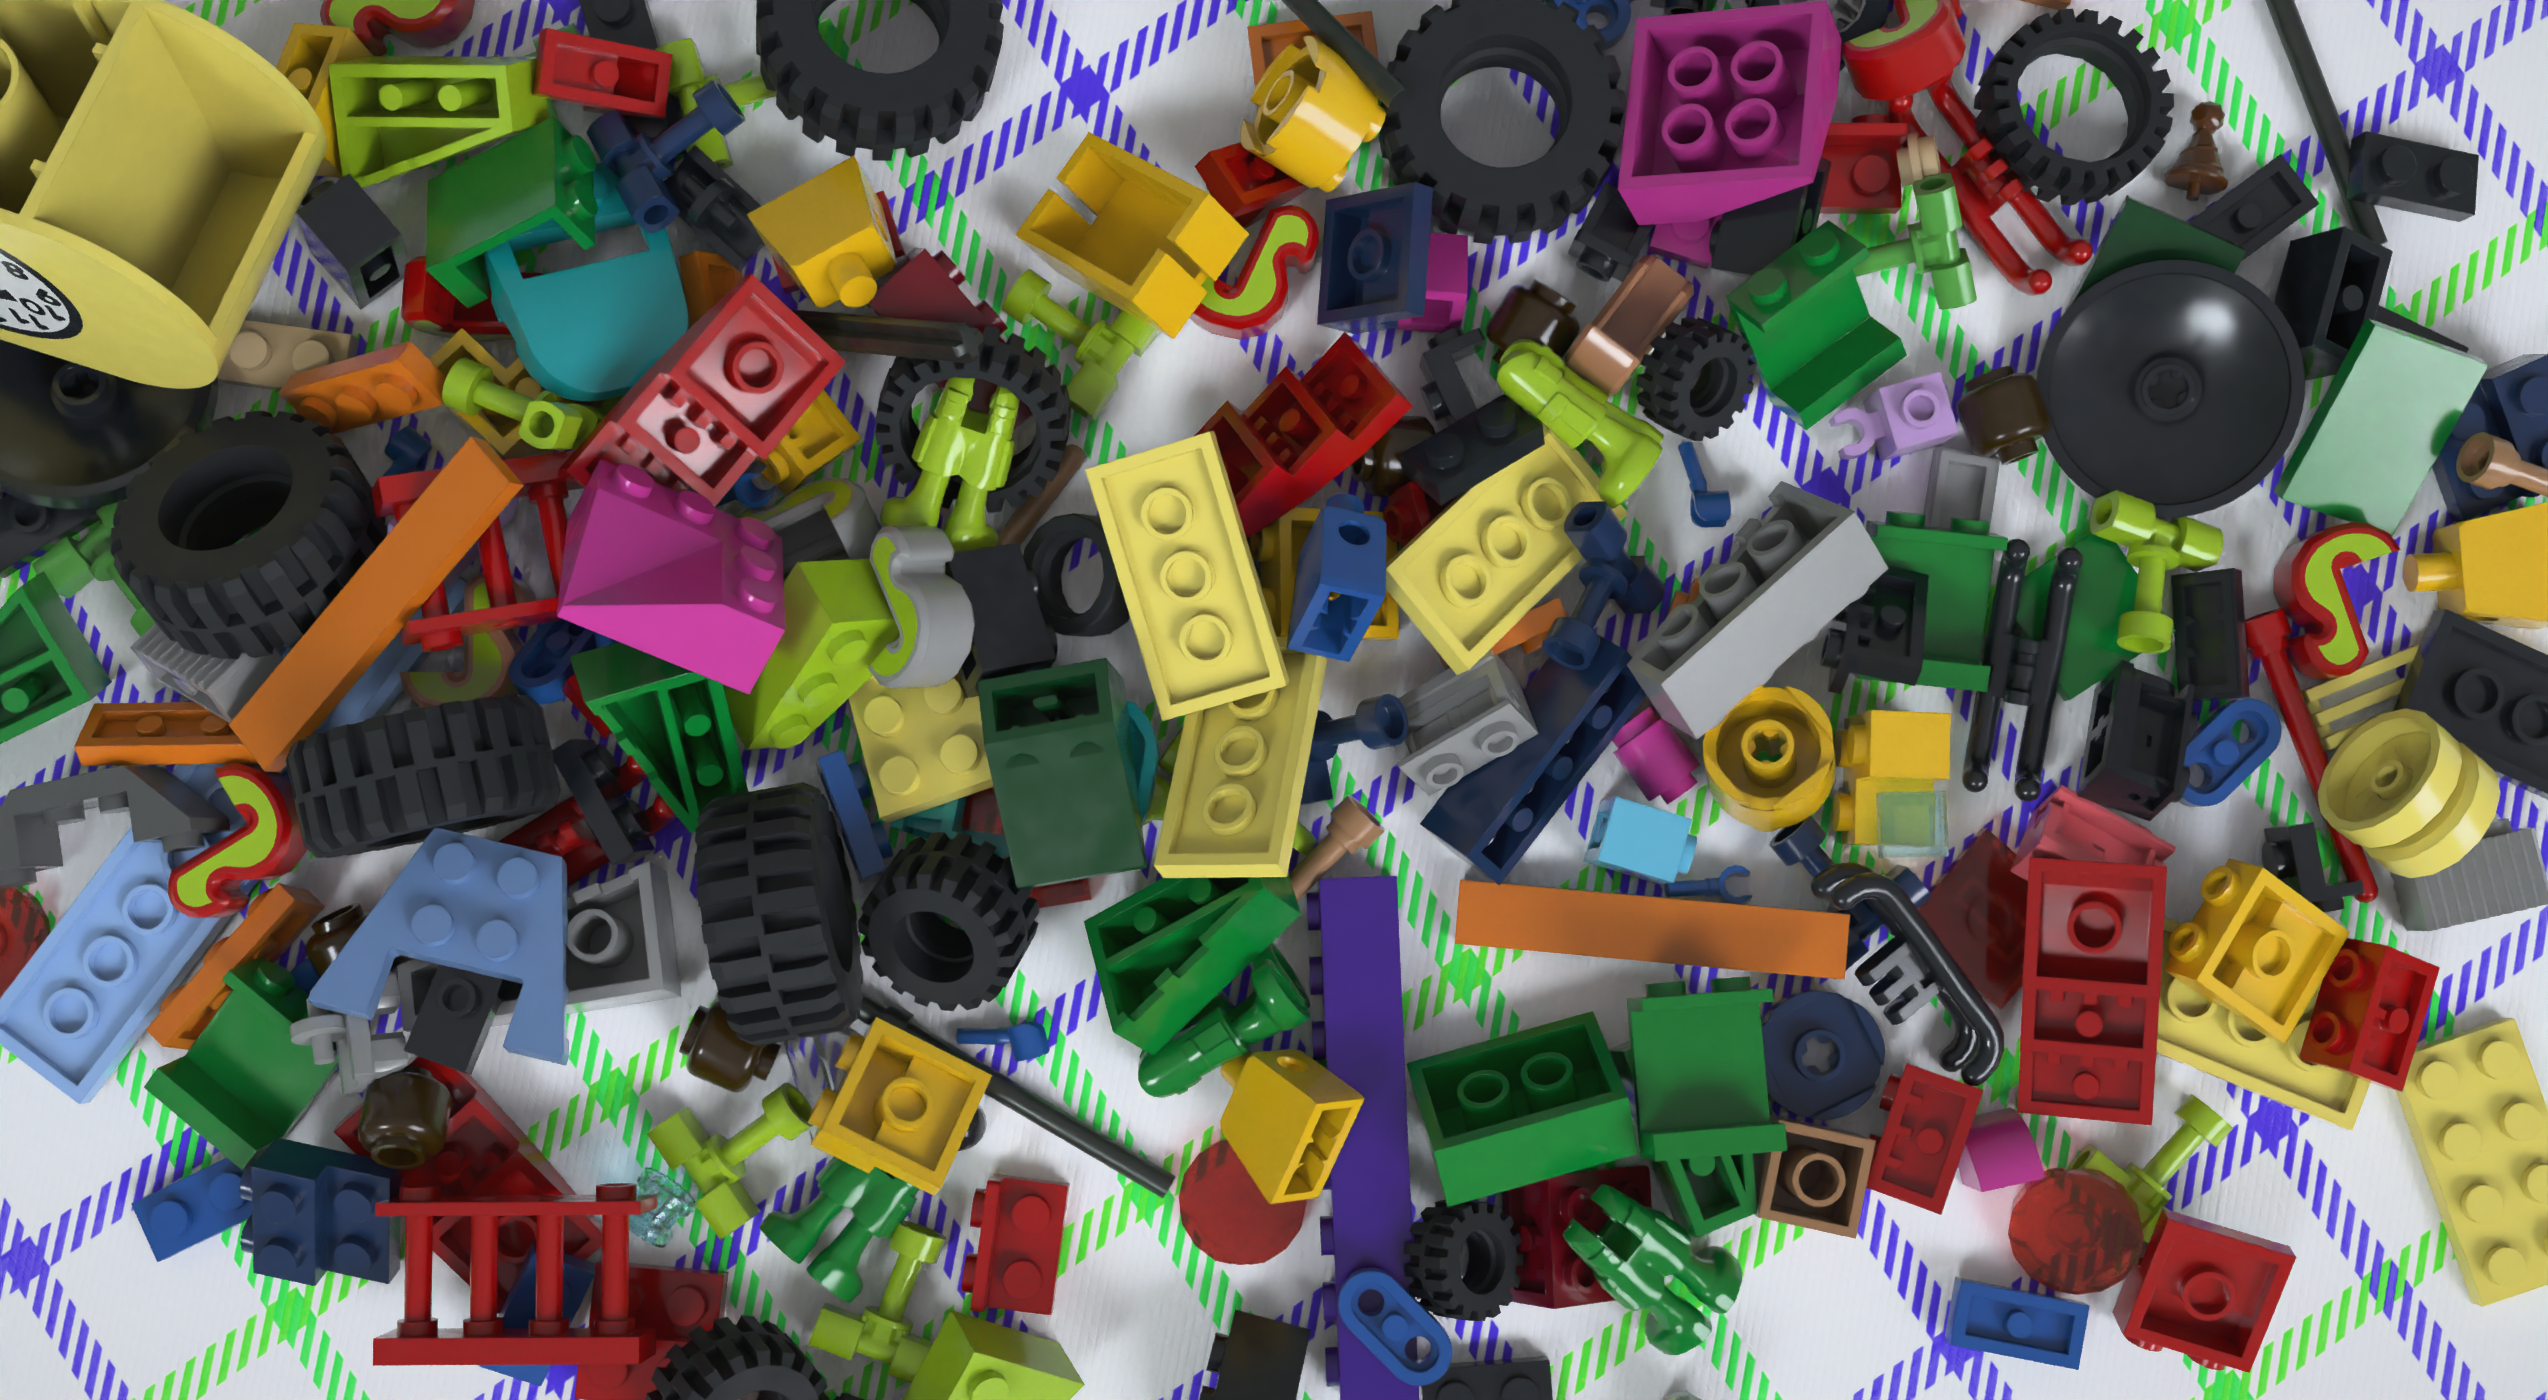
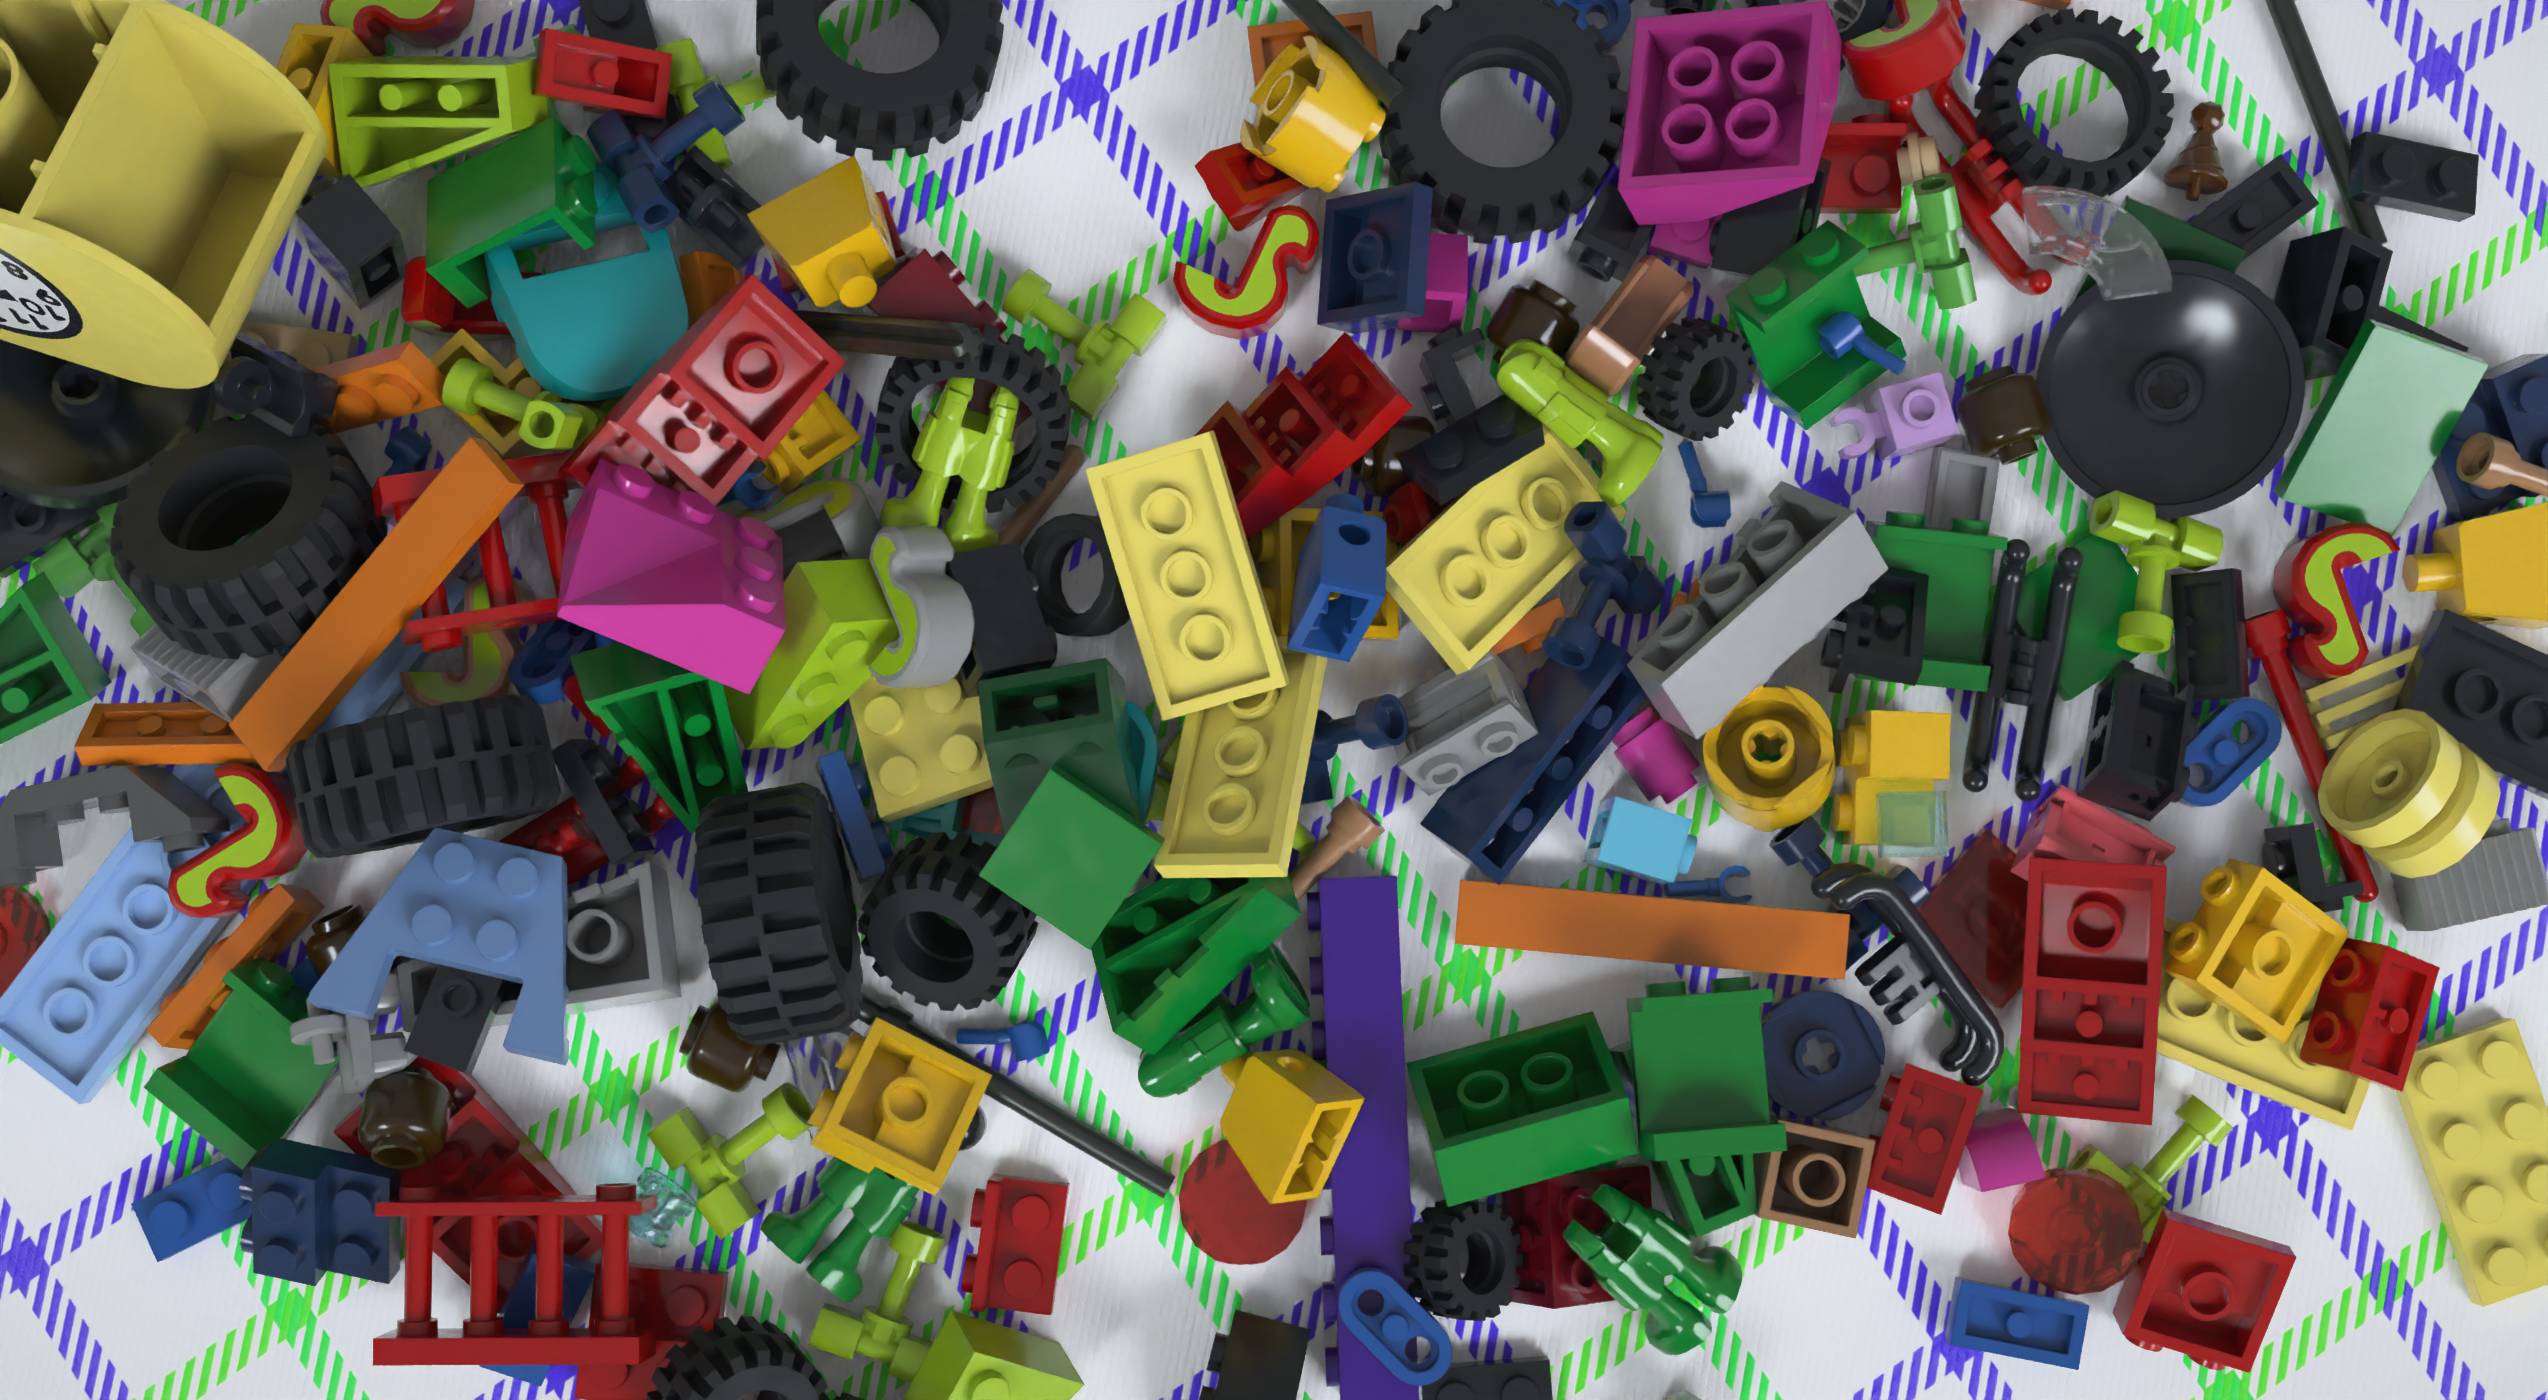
(273, 387): none -> black hips
(1071, 856): none -> green tile
(1149, 239): yellow piece -> none
(1845, 332): none -> blue hand
(2098, 238): none -> clear tile

